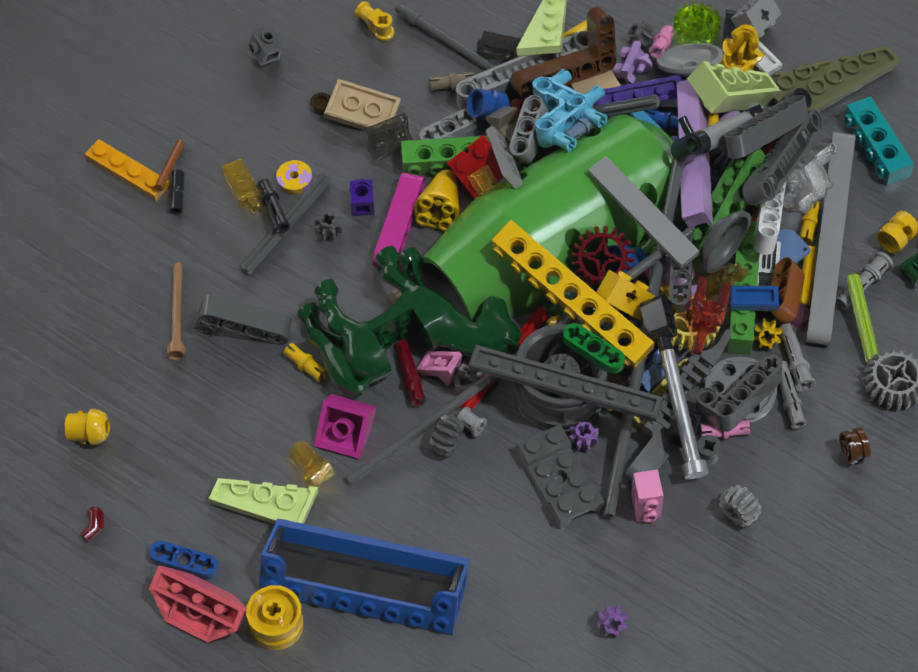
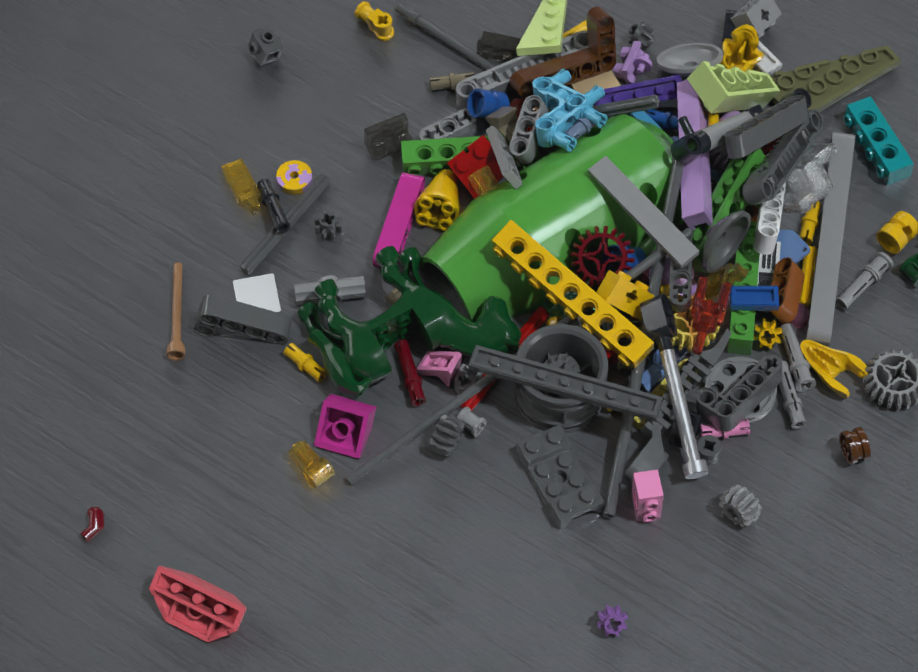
(87, 426): yellow piece -> none
(125, 169): light orange plate -> none
(170, 163): dark orange bar -> none
(176, 194): black piece -> none
(203, 559): blue beam -> none
(258, 291): none -> white sticker
(264, 500): yellowish green wing -> none
(274, 617): yellow wheel -> none
(319, 102): dark brown tile -> none
(348, 289): none -> light grey piece
(360, 105): tan tile -> none
(362, 205): dark purple brick -> none
(365, 575): blue window -> none
(584, 435): medium lavender gear -> none
(590, 338): green beam -> none
(661, 41): bright pink pin -> none
(697, 22): clear neon green gear -> none
(830, 363): none -> yellow animal
(862, 316): lime axle -> none

